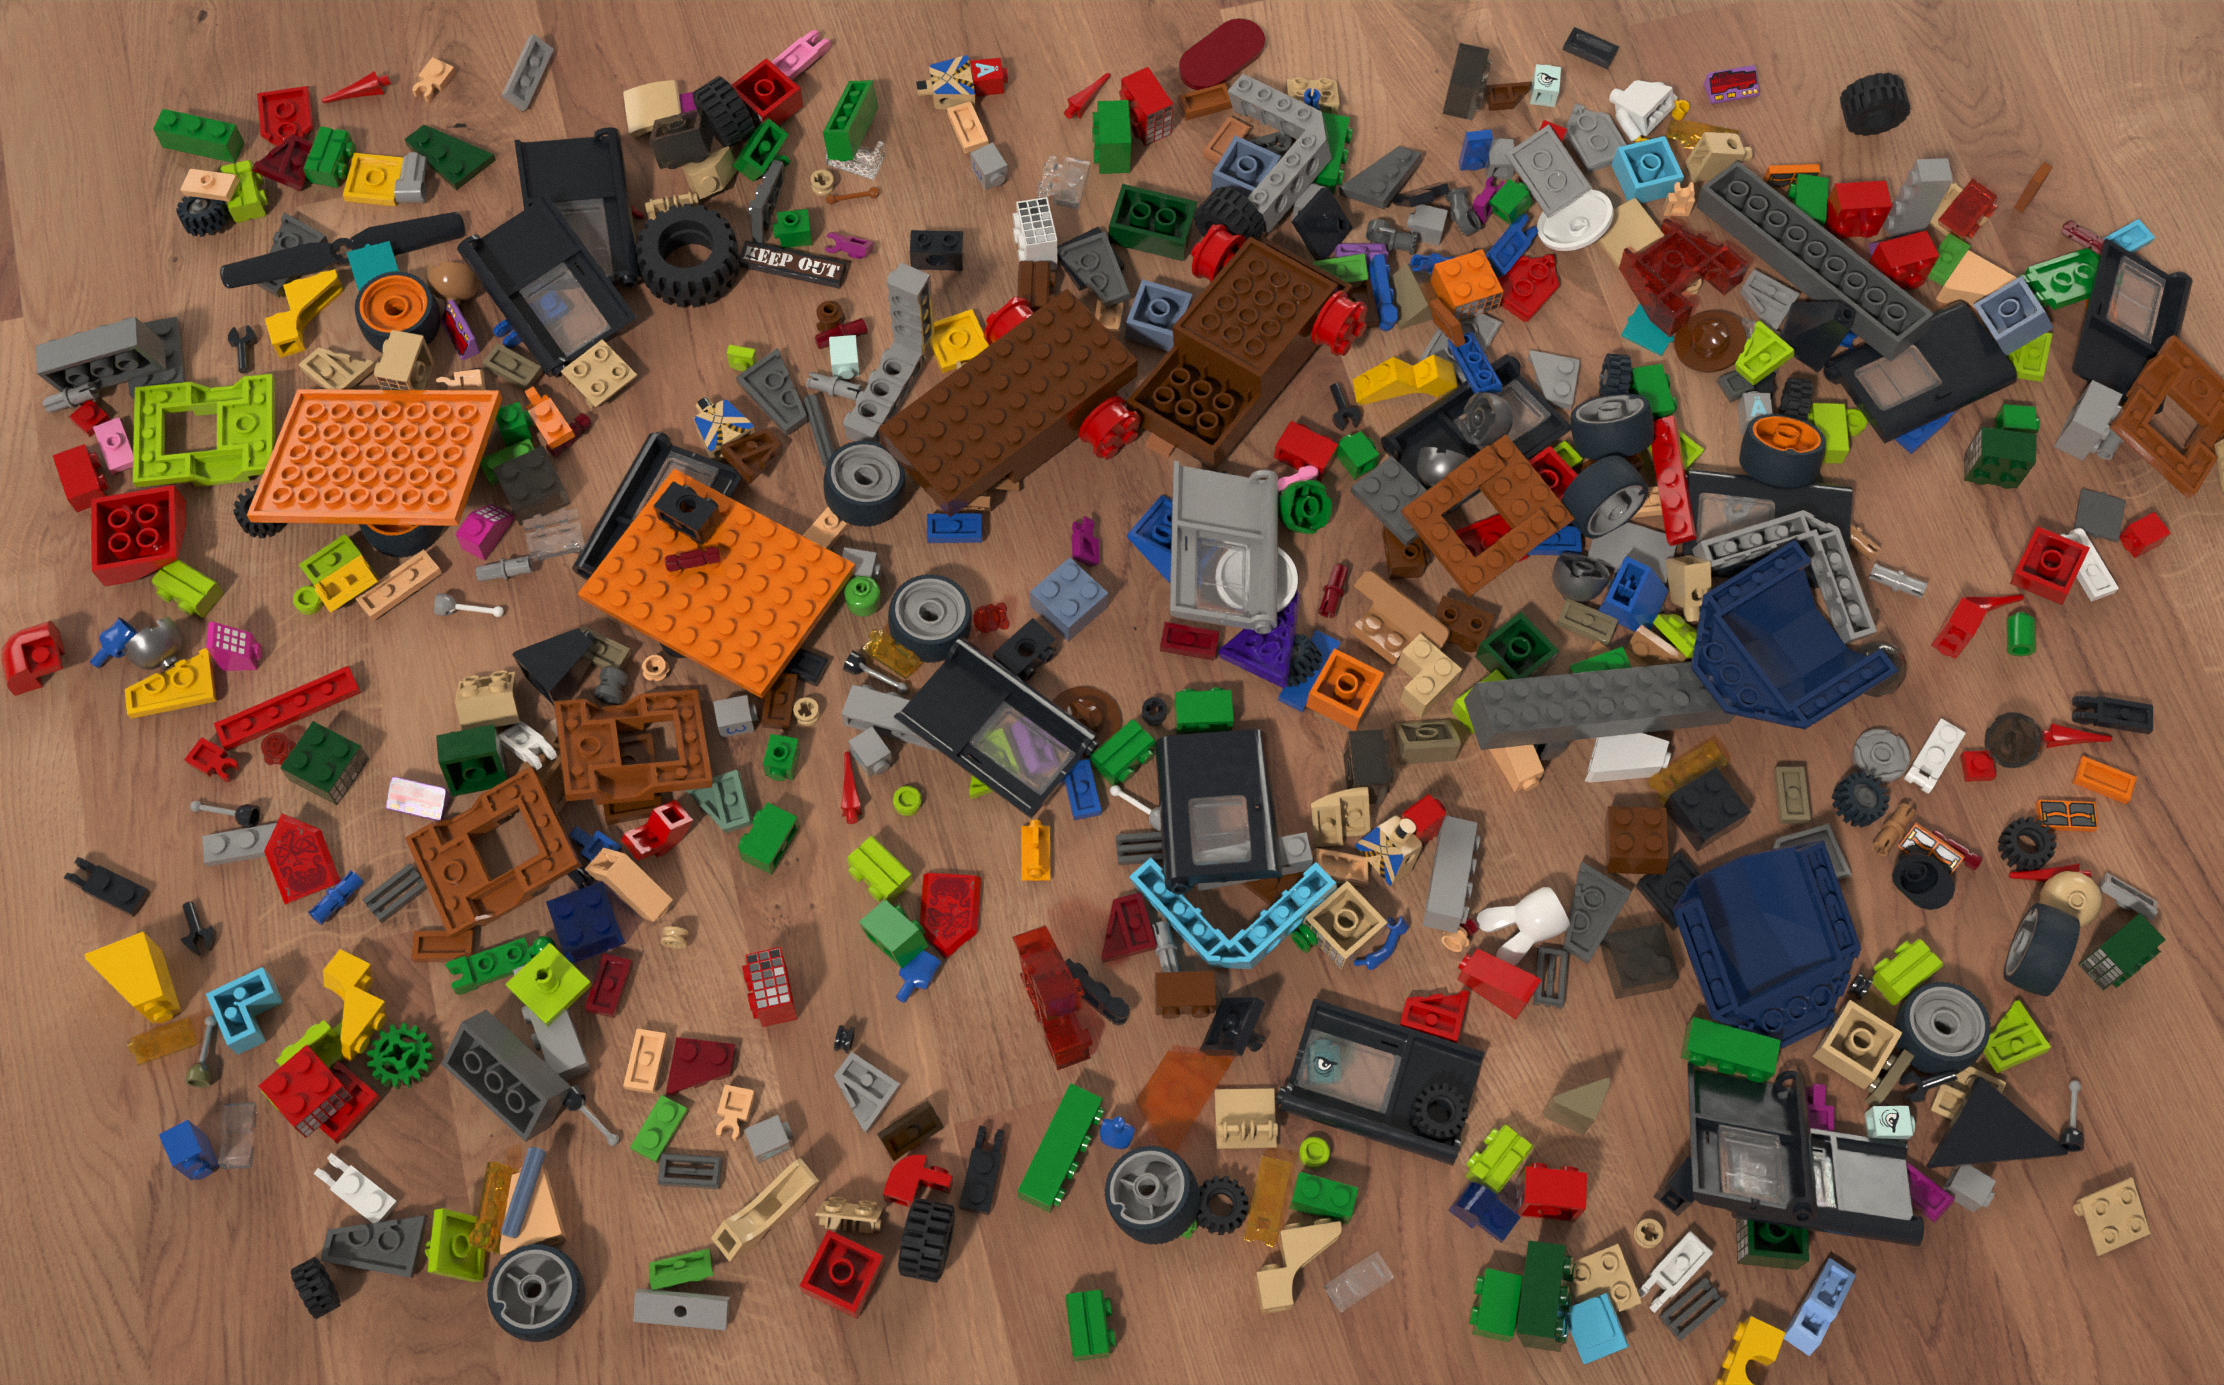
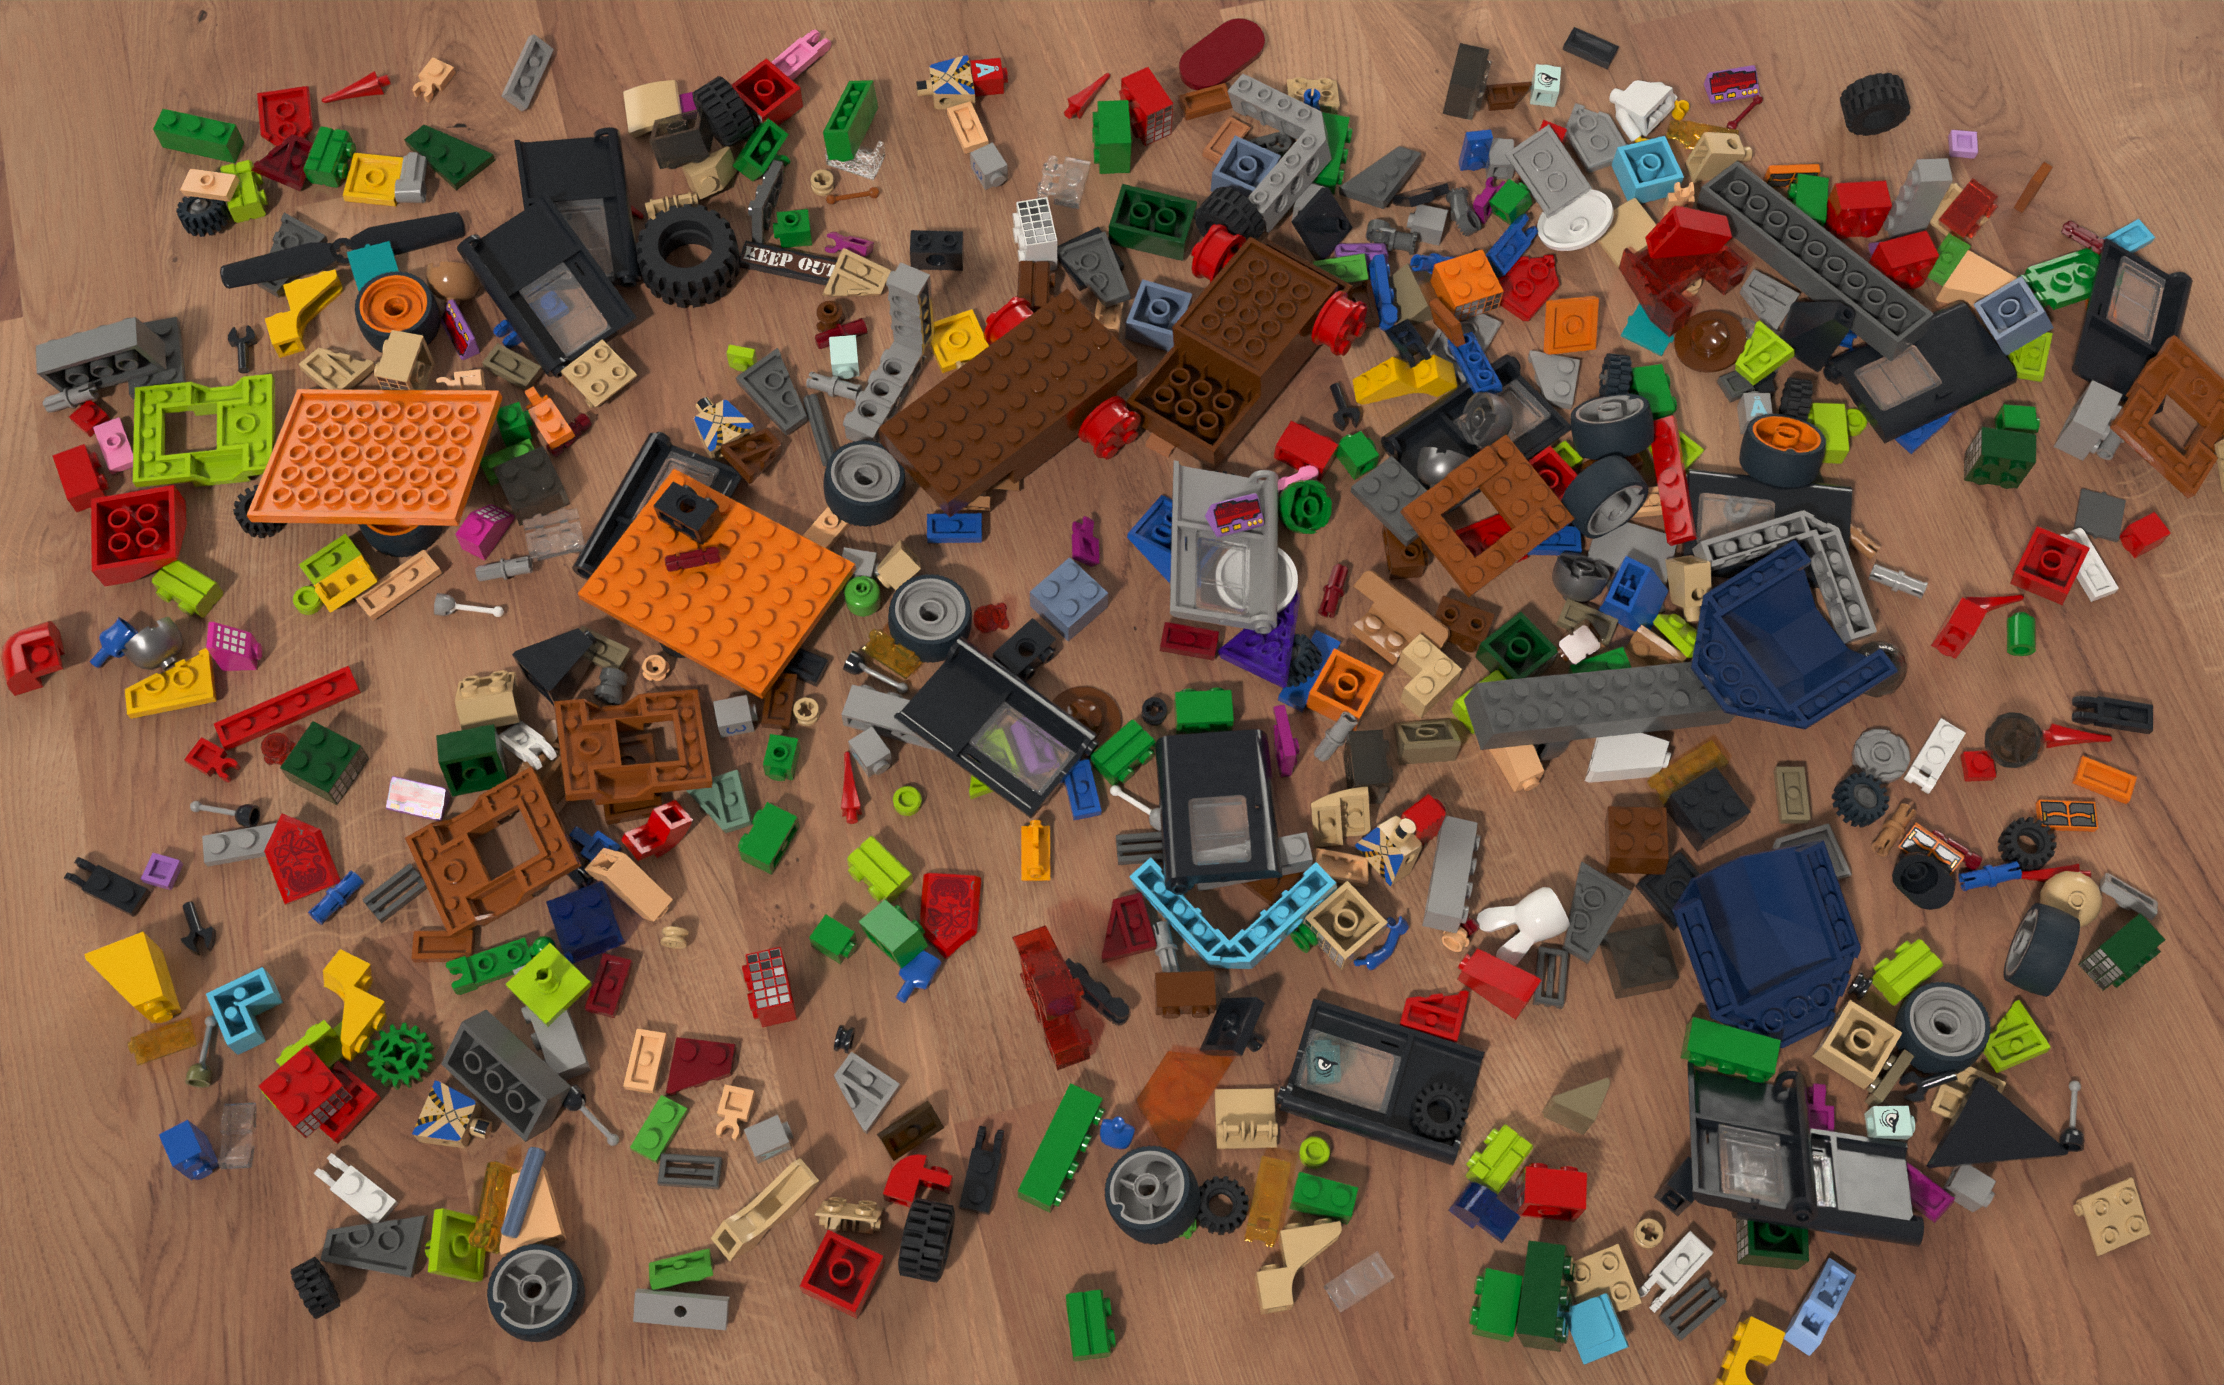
(161, 871): none -> medium lavender plate
(450, 1118): none -> torso
(833, 939): none -> green brick
(855, 277): none -> tan wing
(898, 566): none -> tan slope
(1235, 515): none -> slope
(1284, 745): none -> magenta wing
(1335, 736): none -> light grey axle
(1407, 342): none -> black hinge
(1571, 325): none -> orange tile
(1579, 642): none -> brick
(1688, 233): none -> red slope
(1757, 100): none -> dark red hinge
(1963, 144): none -> lavender tile
(1989, 876): none -> blue pin

